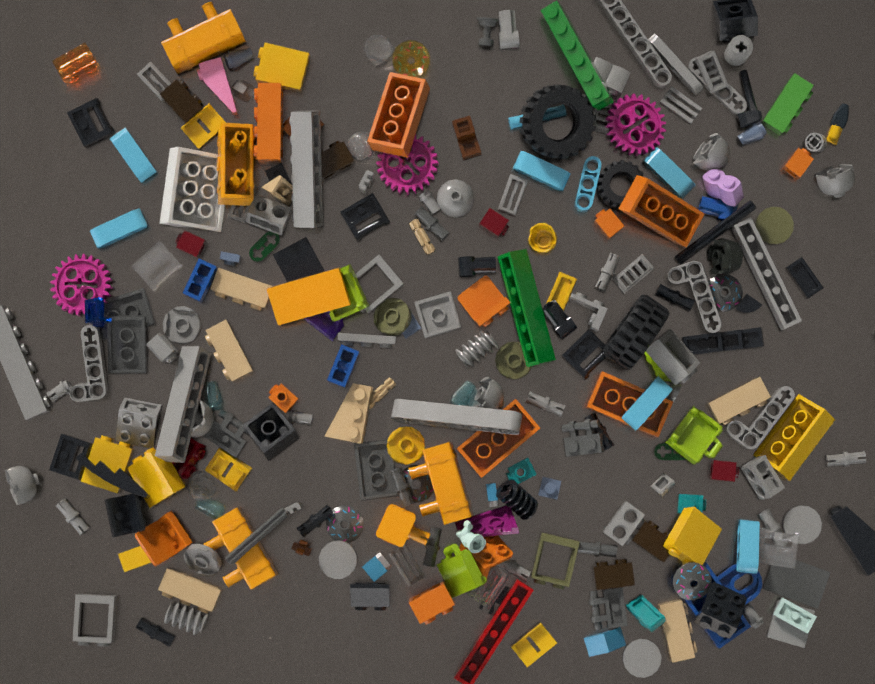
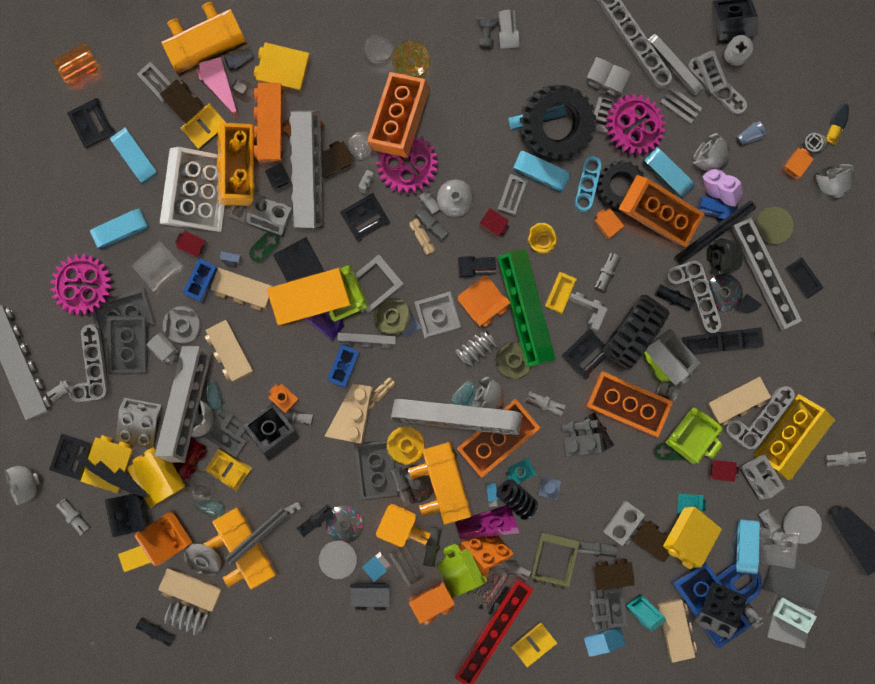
(95, 312): clear blue bracket -> none
(100, 599): light grey window -> none
(280, 190): tan slope -> none
(302, 547): reddish brown plate -> none
(466, 137): reddish brown slope -> none
(472, 541): light aqua piece -> none
(562, 323): black piece -> none
(577, 55): green brick -> none
(641, 658): light grey tile -> none
(647, 265): light grey slope -> none
(647, 403): medium azure beam -> none
(663, 485): light grey slope -> none
(688, 573): dark grey dish -> none
(754, 115): black piece -> none
(788, 105): bright green brick -> none

